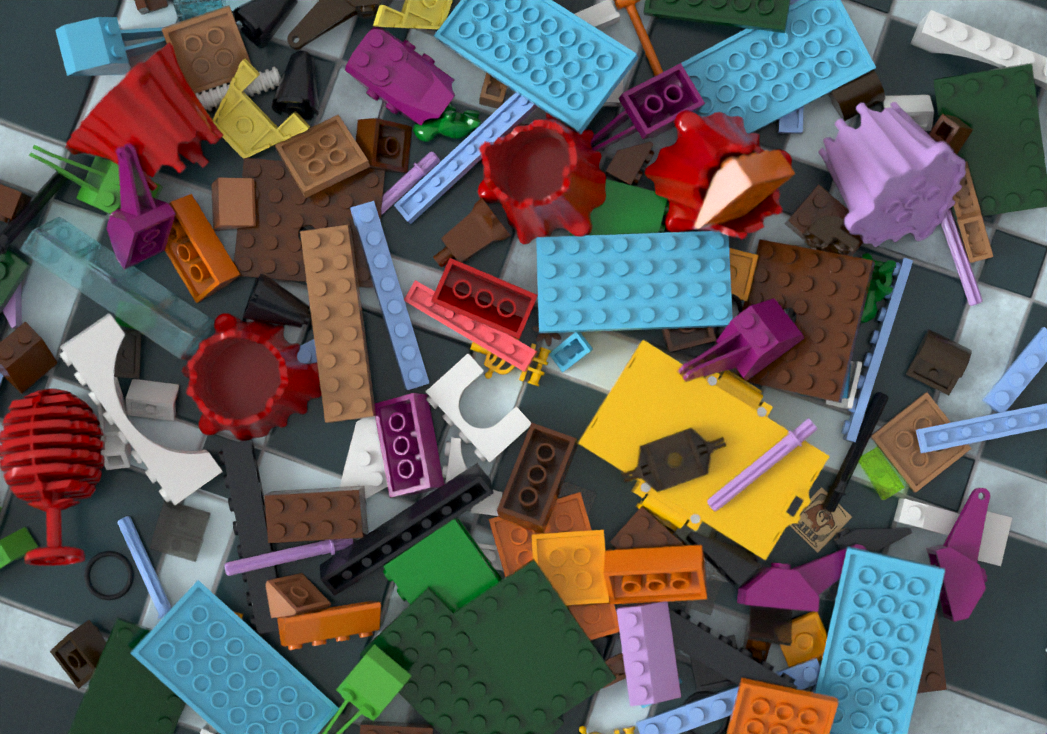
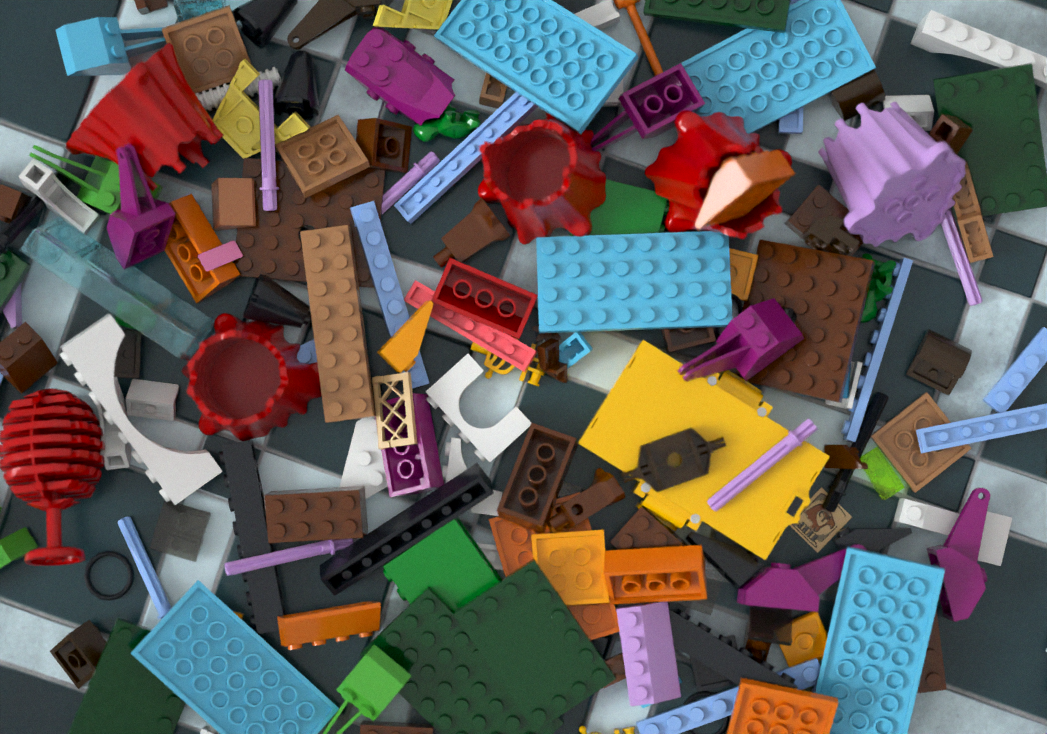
(57, 197): none -> white arch
(220, 255): none -> bright pink sticker
(267, 143): none -> lavender axle
(293, 596): nougat slope -> none
(406, 342): none -> light orange slope
(407, 396): none -> tan window
(549, 360): none -> reddish brown slope
(601, 493): none -> reddish brown piece
(627, 163): reddish brown slope -> none
(843, 457): none -> reddish brown slope

